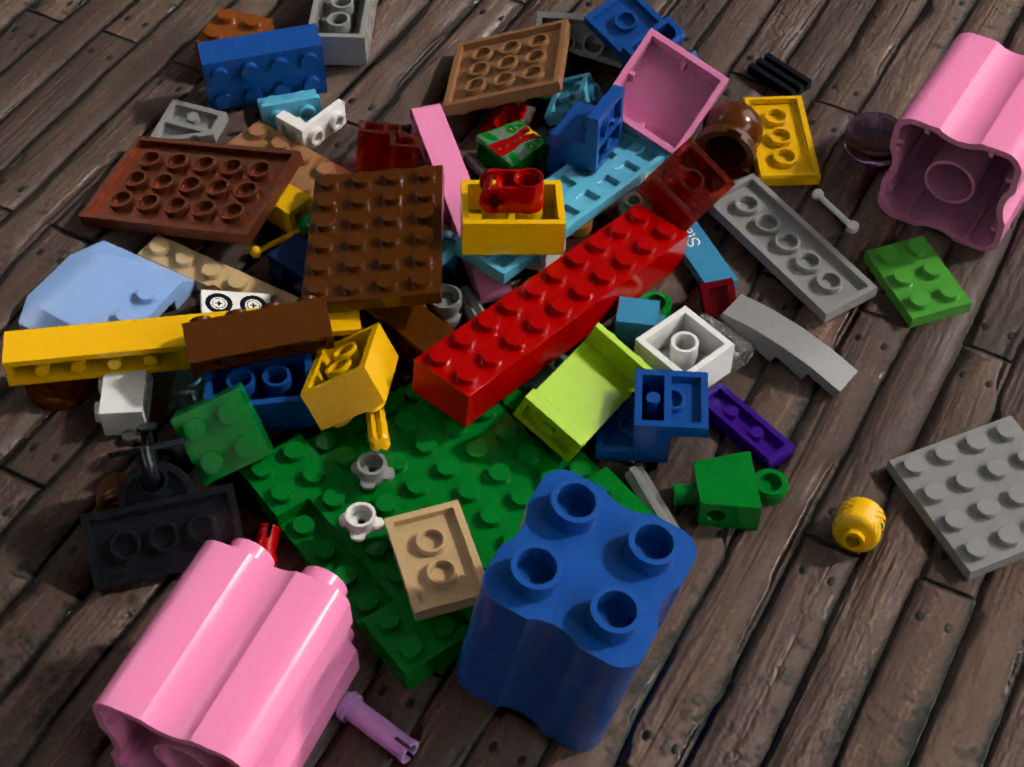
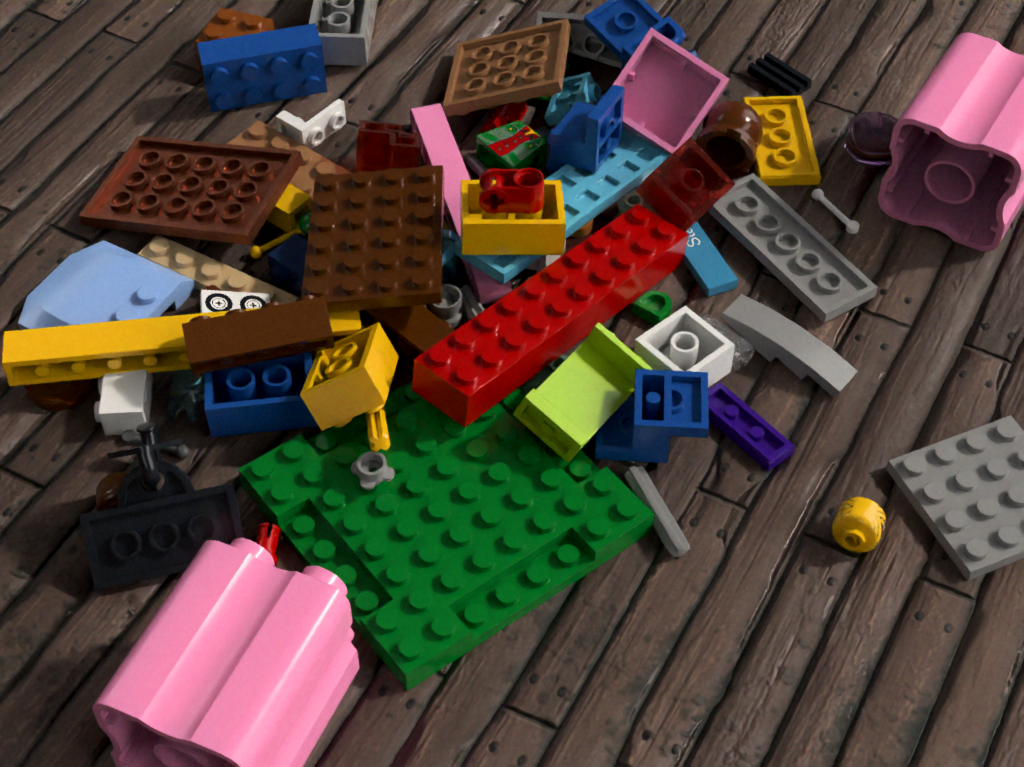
(191, 122): light grey wing -> none
(222, 433): green brick -> none
(301, 104): medium azure bracket -> none
(357, 513): white plate -> none
(376, 726): lavender pin -> none
(435, 559): tan plate -> none
(572, 608): blue brick -> none
(635, 318): dark azure brick -> none
(716, 296): dark red plate -> none
(722, 492): green torso -> none
(772, 486): green tile -> none
(917, 281): bright green plate -> none

